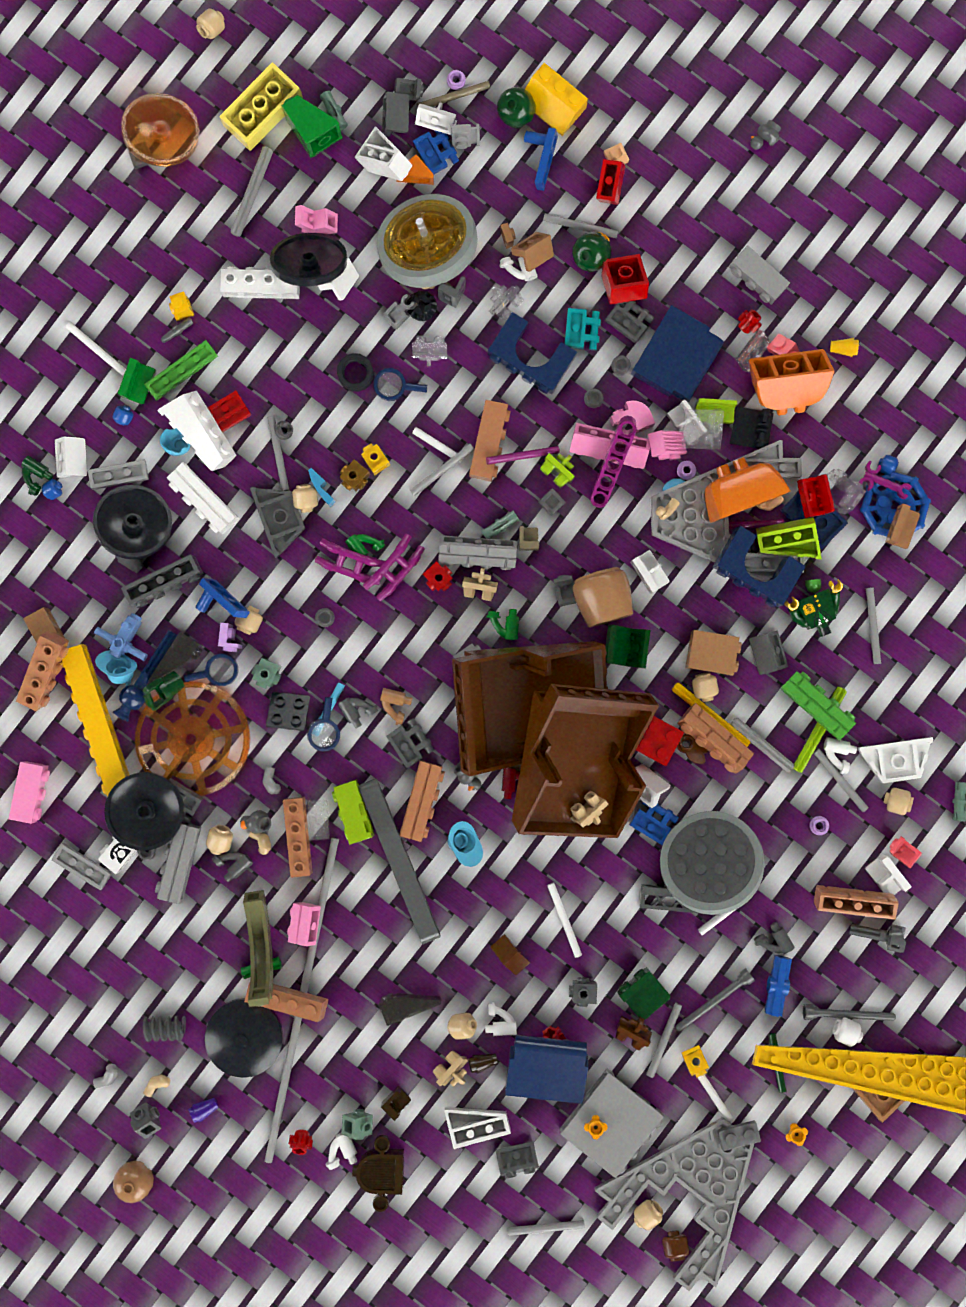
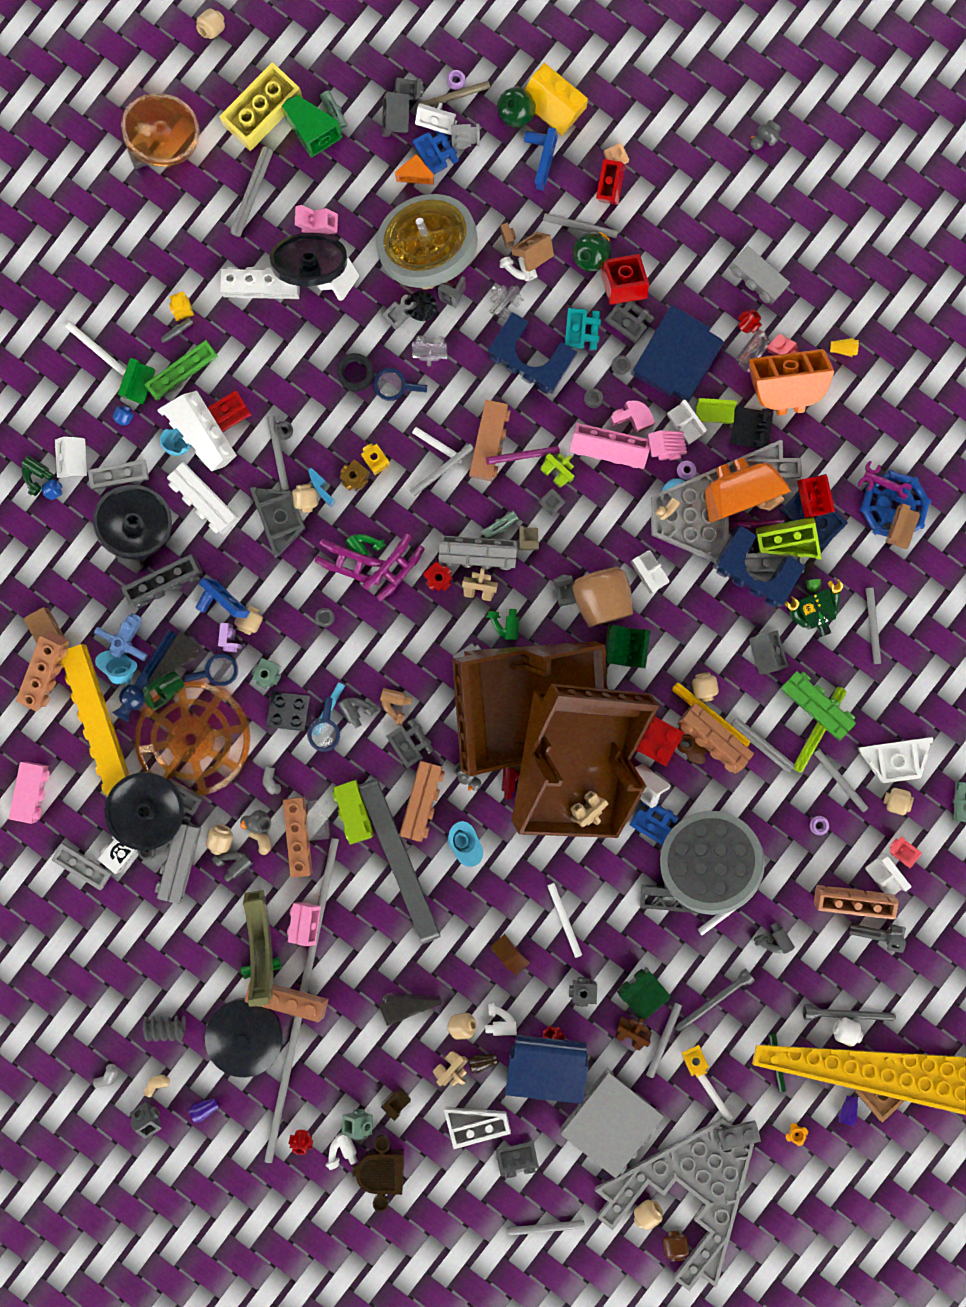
(133, 1182): medium nougat cylinder -> none
(382, 157): white wedge -> none
(596, 1133): light orange plate -> none
(613, 453): magenta beam -> none
(703, 428): clear bracket -> none
(713, 652): medium nougat panel -> none
(778, 985): blue piece -> none
(834, 746): white plant -> none
(849, 1111): none -> dark purple cone
(853, 490): clear bracket -> none
(888, 464): blue piece -> none

